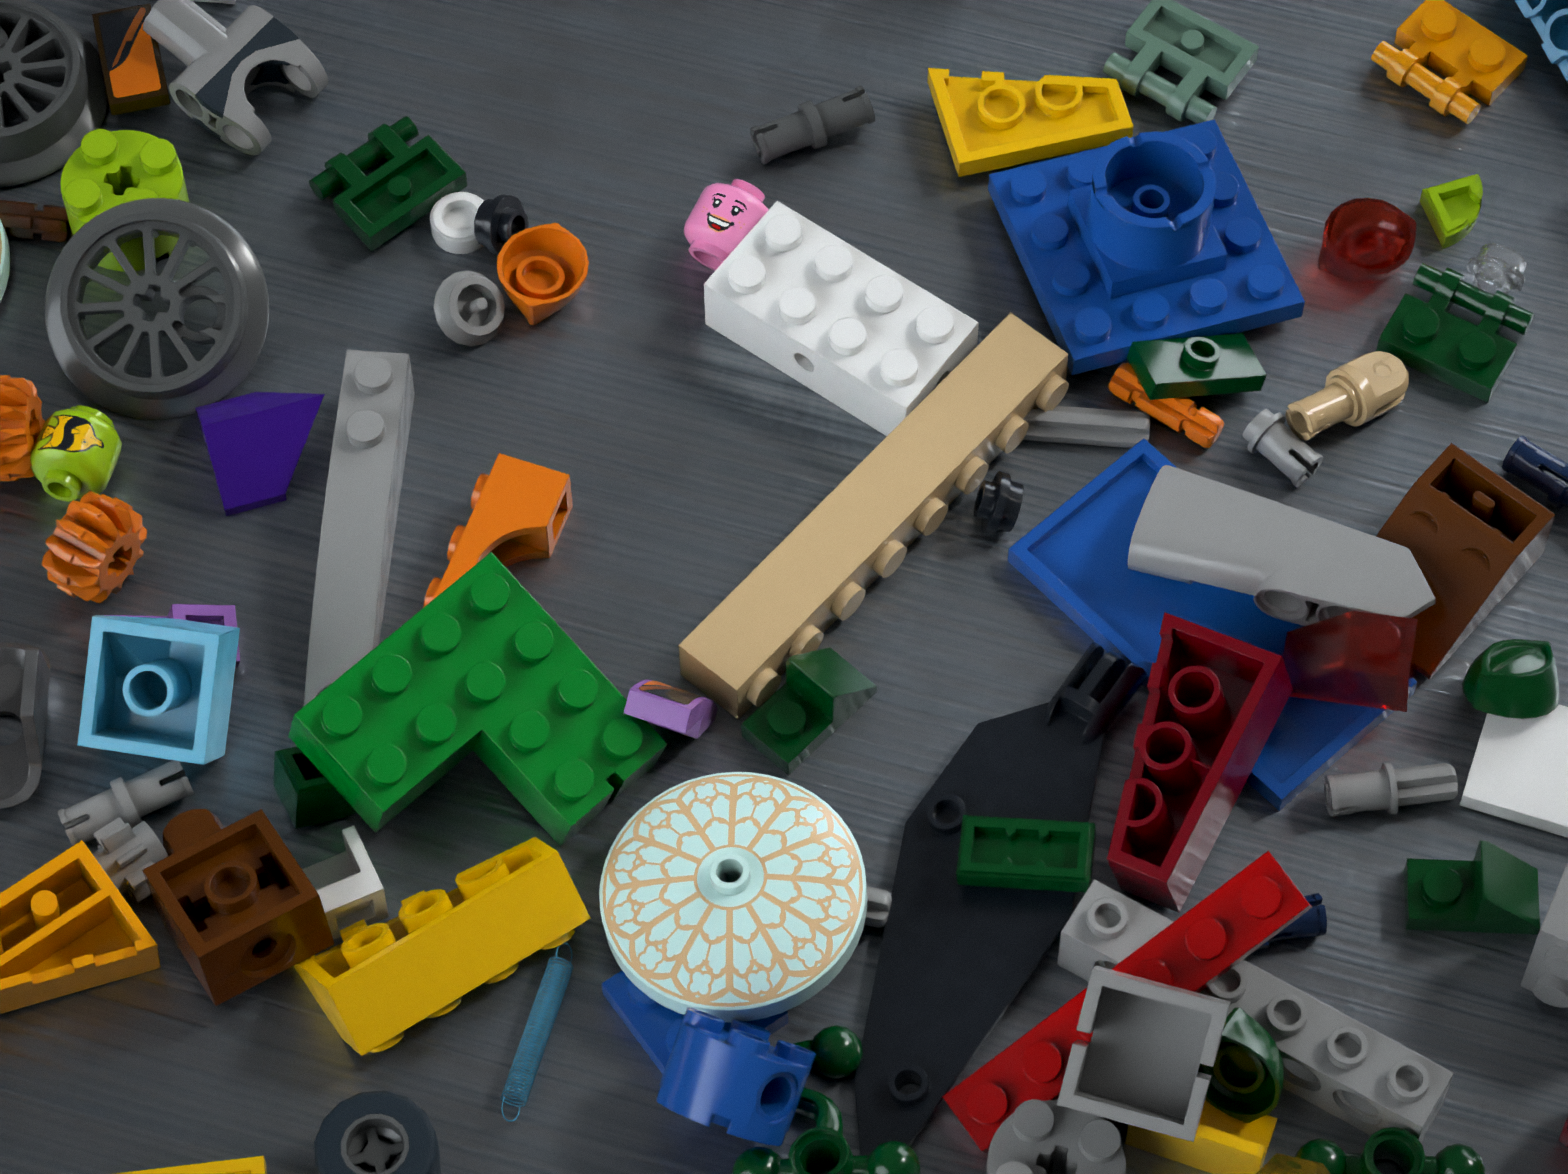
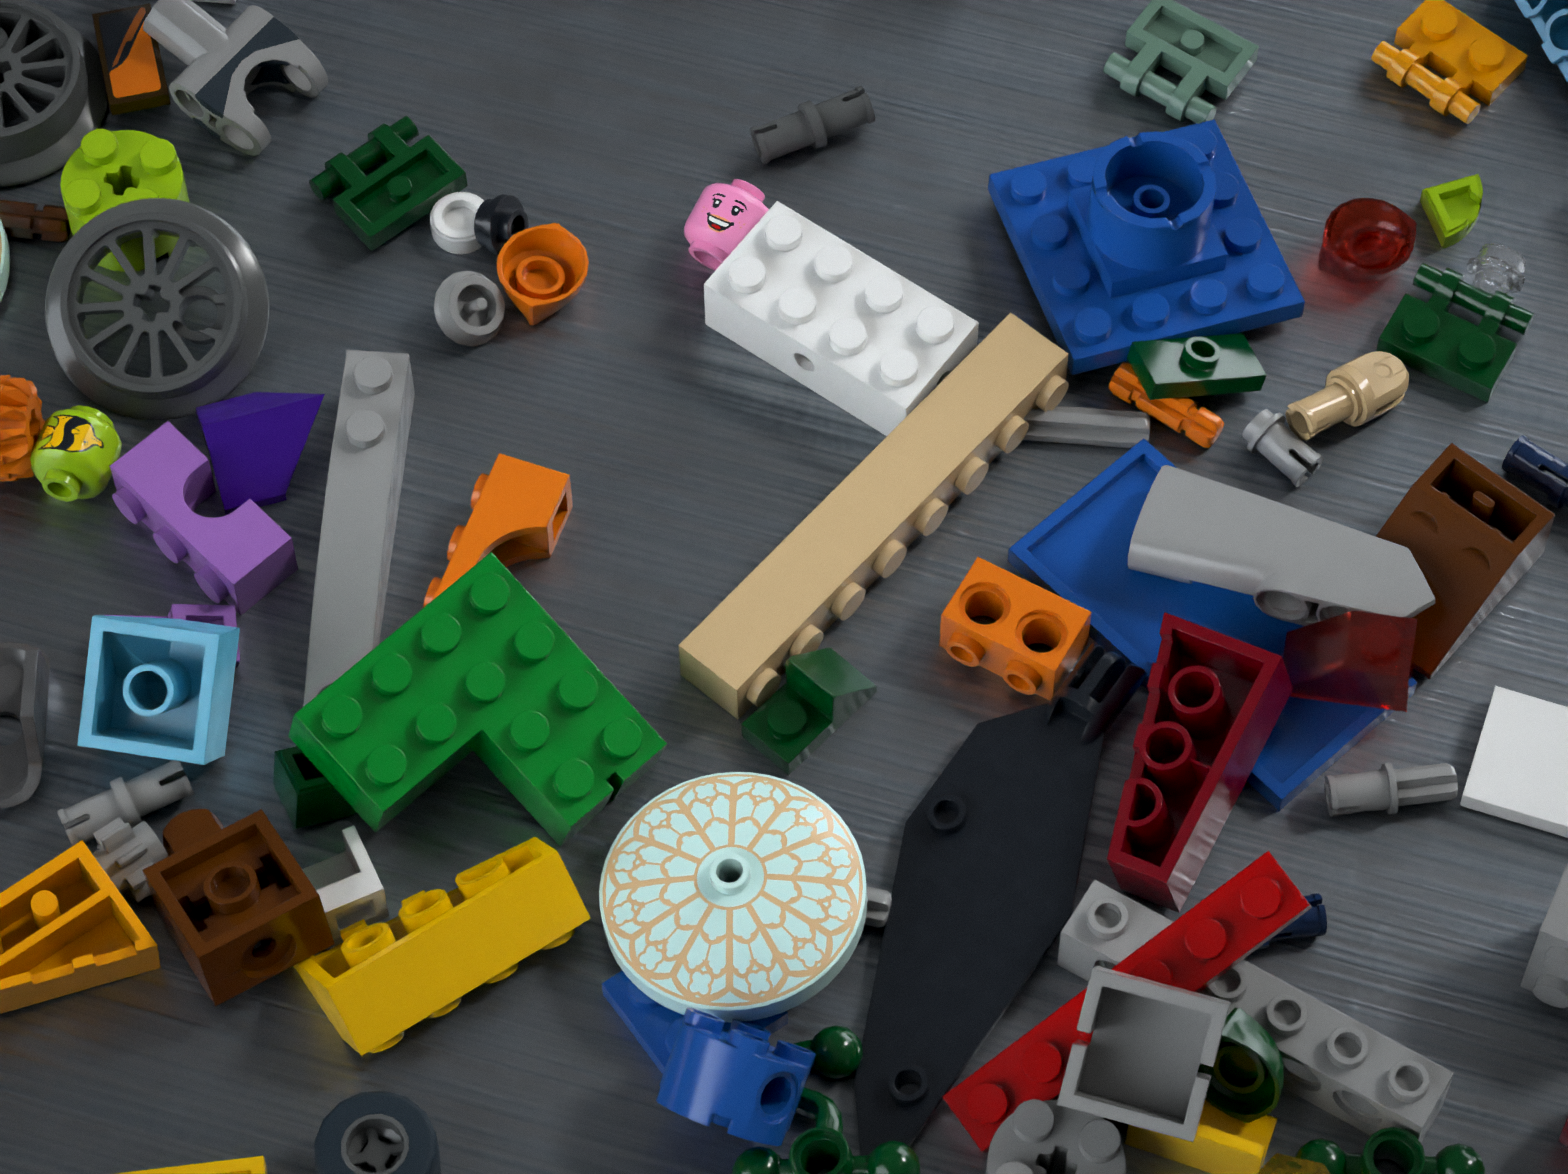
(94, 547): orange gear -> none
(233, 554): none -> medium lavender arch
(540, 1022): medium azure piece -> none
(670, 708): medium lavender slope -> none
(998, 503): black plate -> none
(1017, 122): yellow wing -> none
(1023, 617): none -> orange brick
(1026, 853): dark green plate -> none
(1473, 896): dark green slope -> none
(1514, 679): dark green hat -> none

